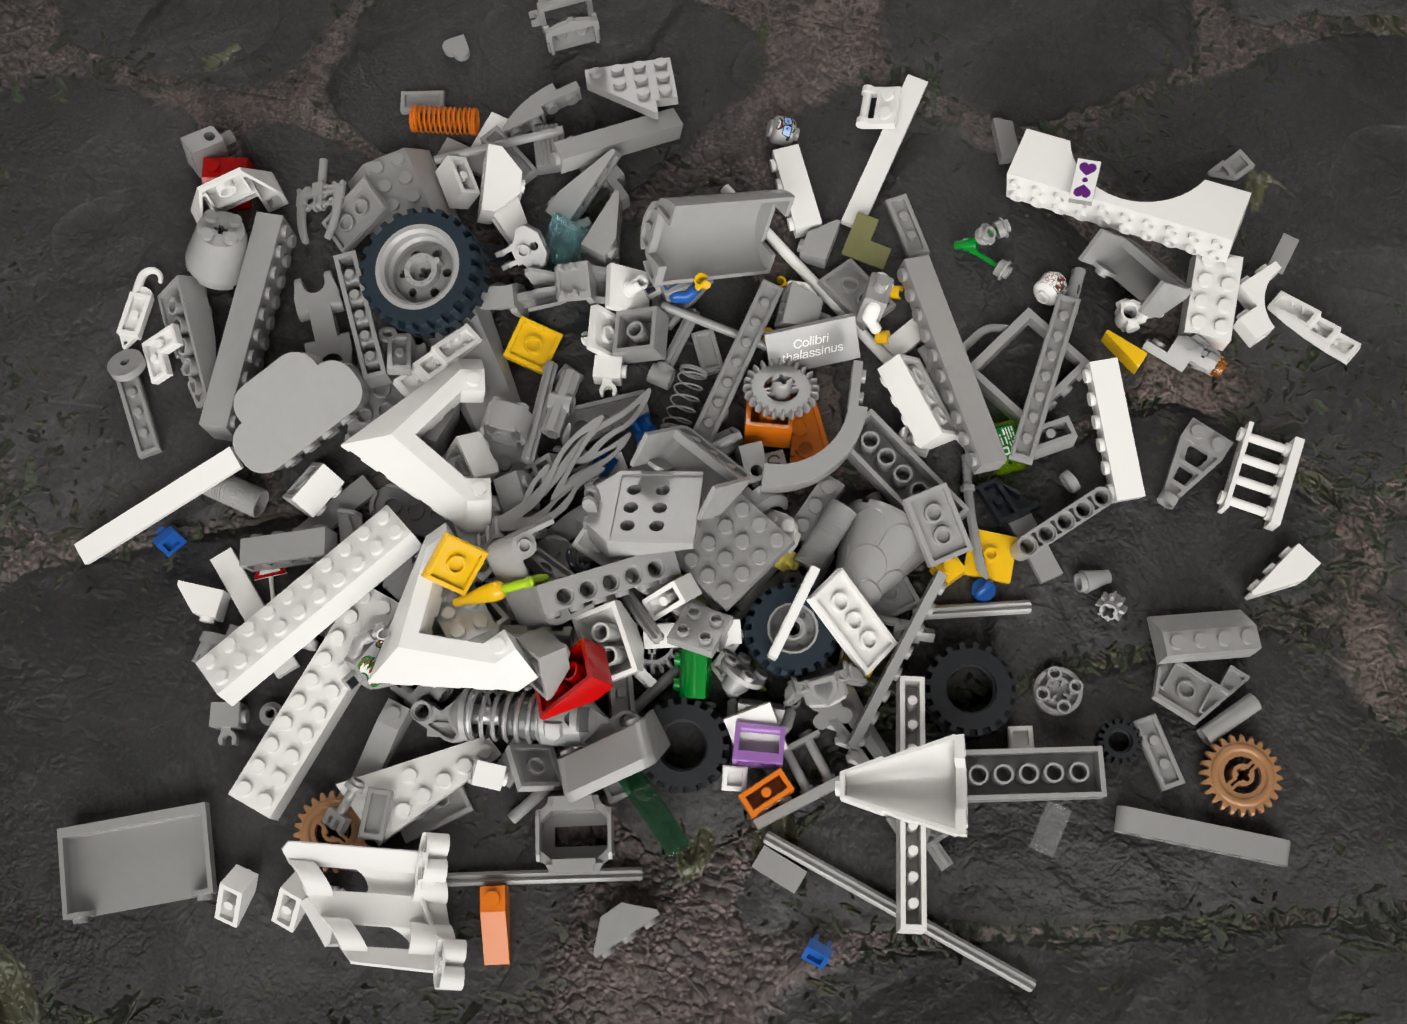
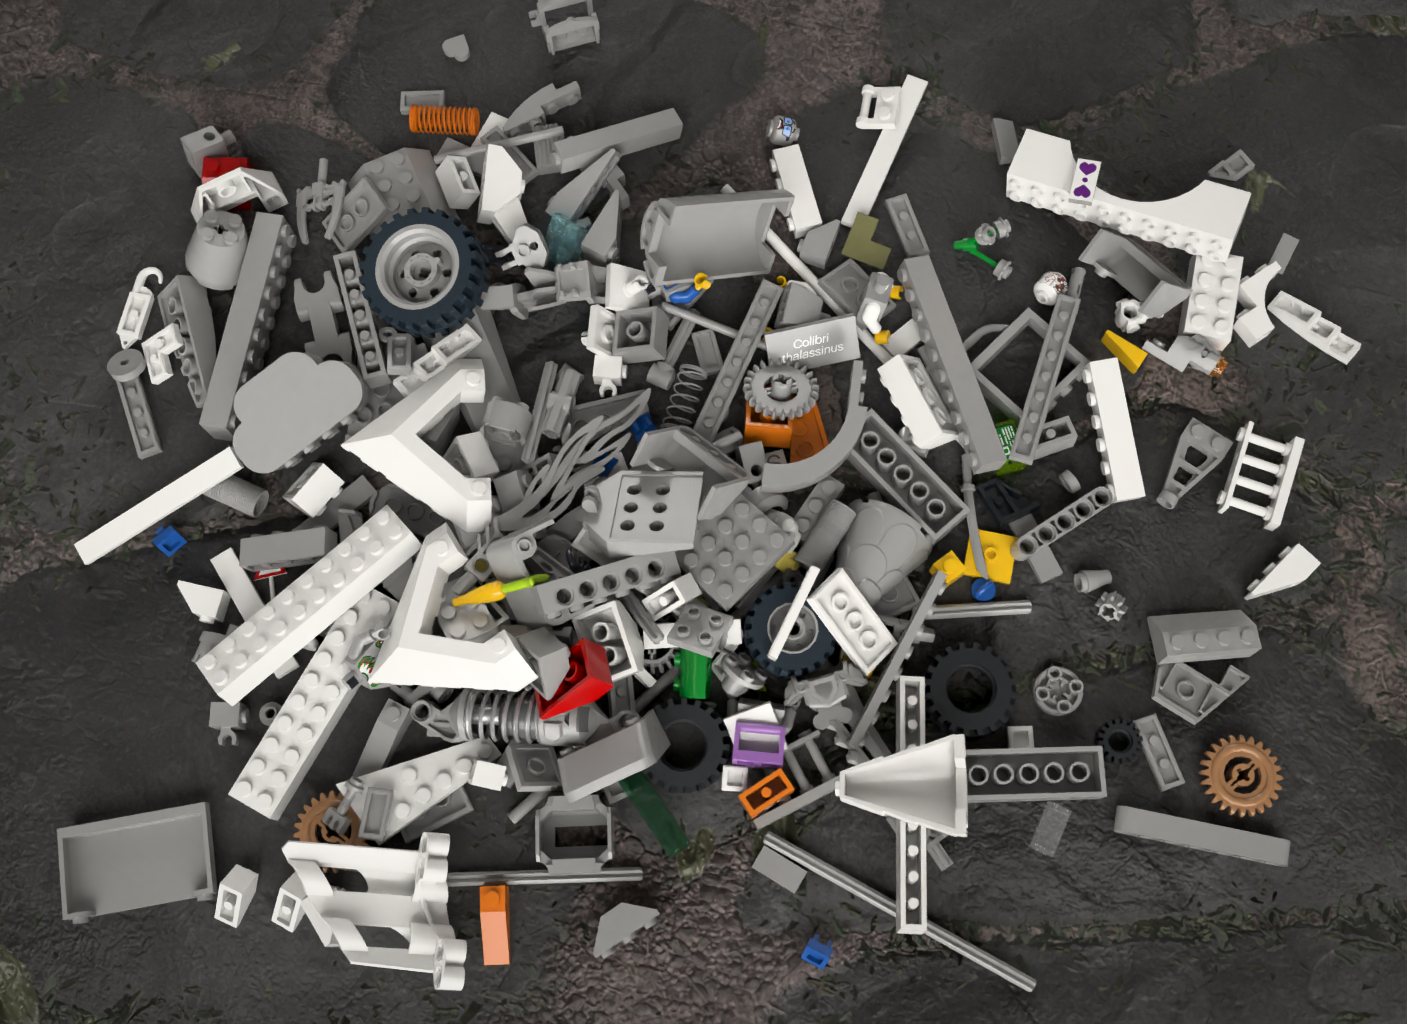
(454, 563): yellow tile -> none
(532, 345): yellow tile -> none
(636, 85): light grey wing -> none
(937, 525): light grey plate -> none
(1229, 719): light grey piece -> none

